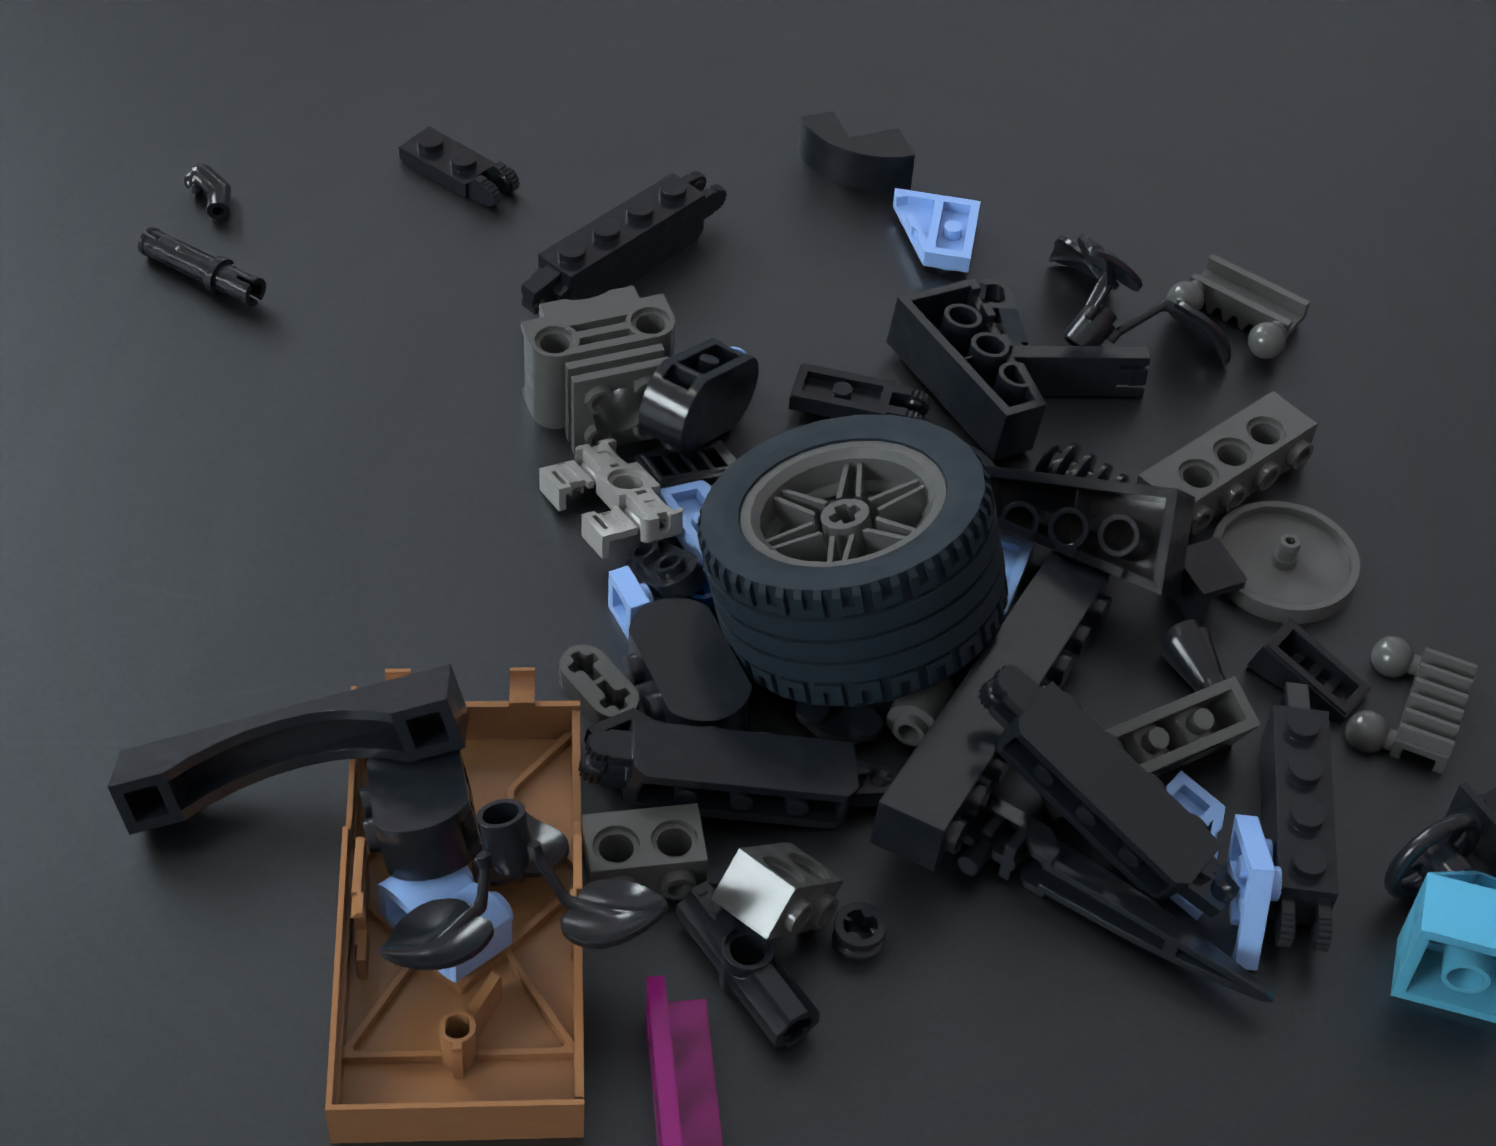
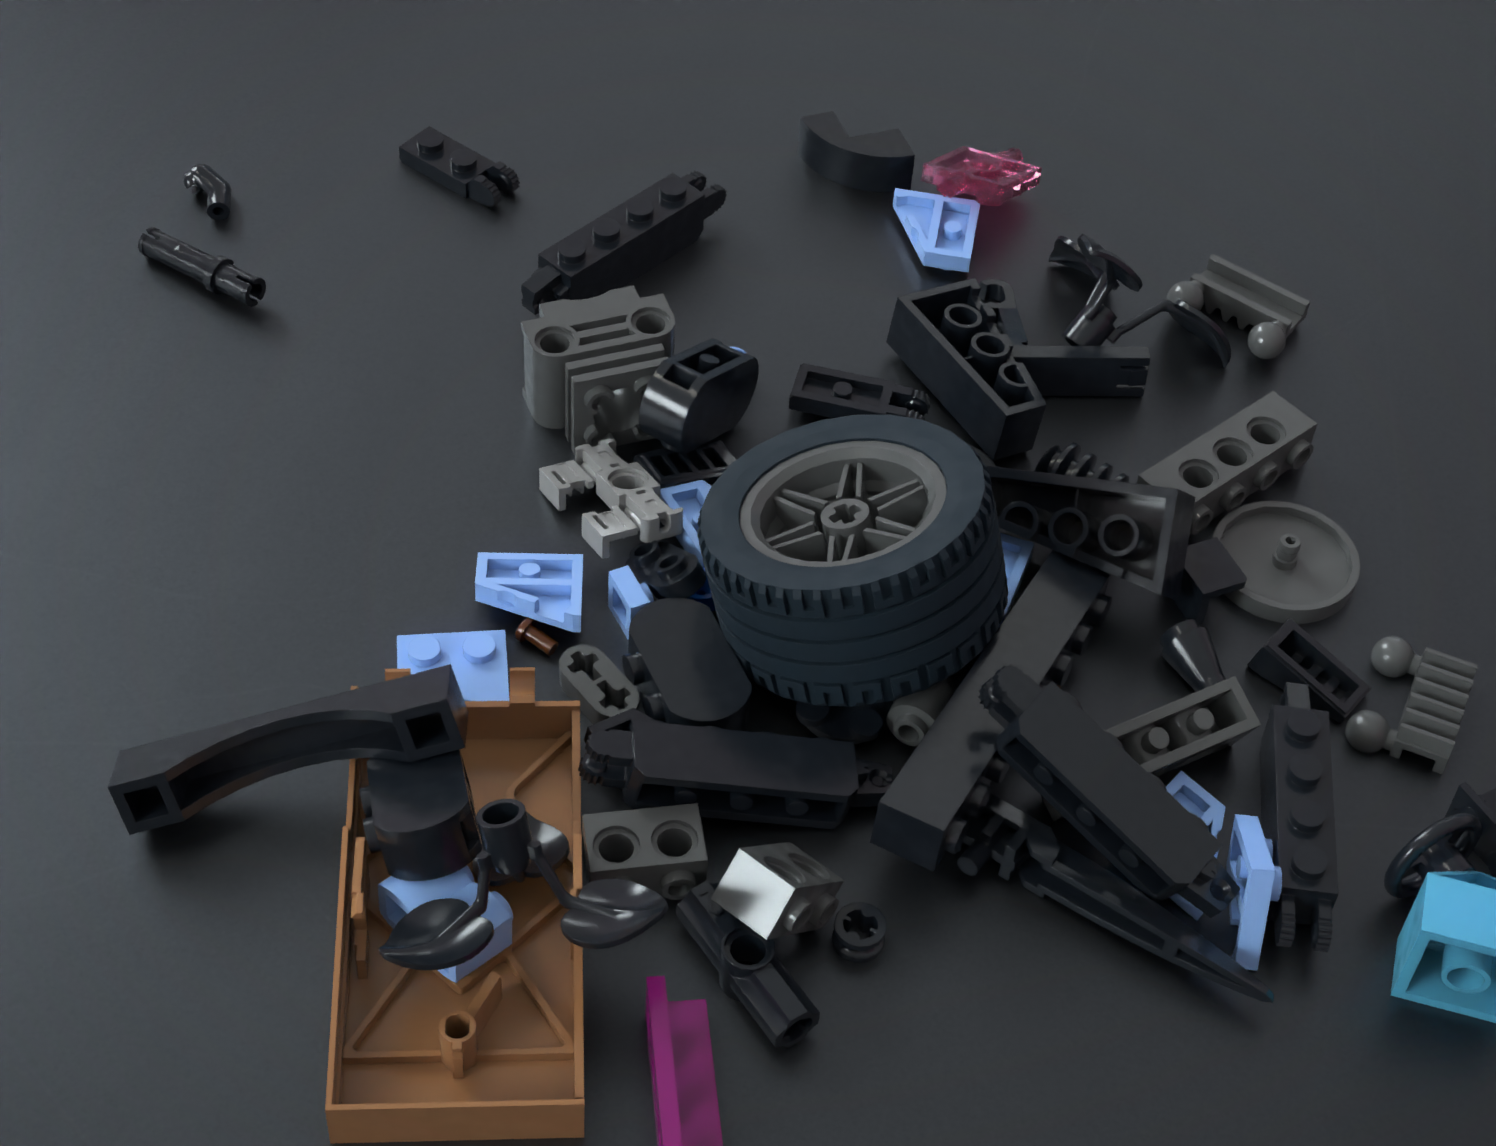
(475, 657): none -> light blue wing
(528, 631): none -> reddish brown piece
(533, 586): none -> light blue wing
(982, 174): none -> clear pink plate

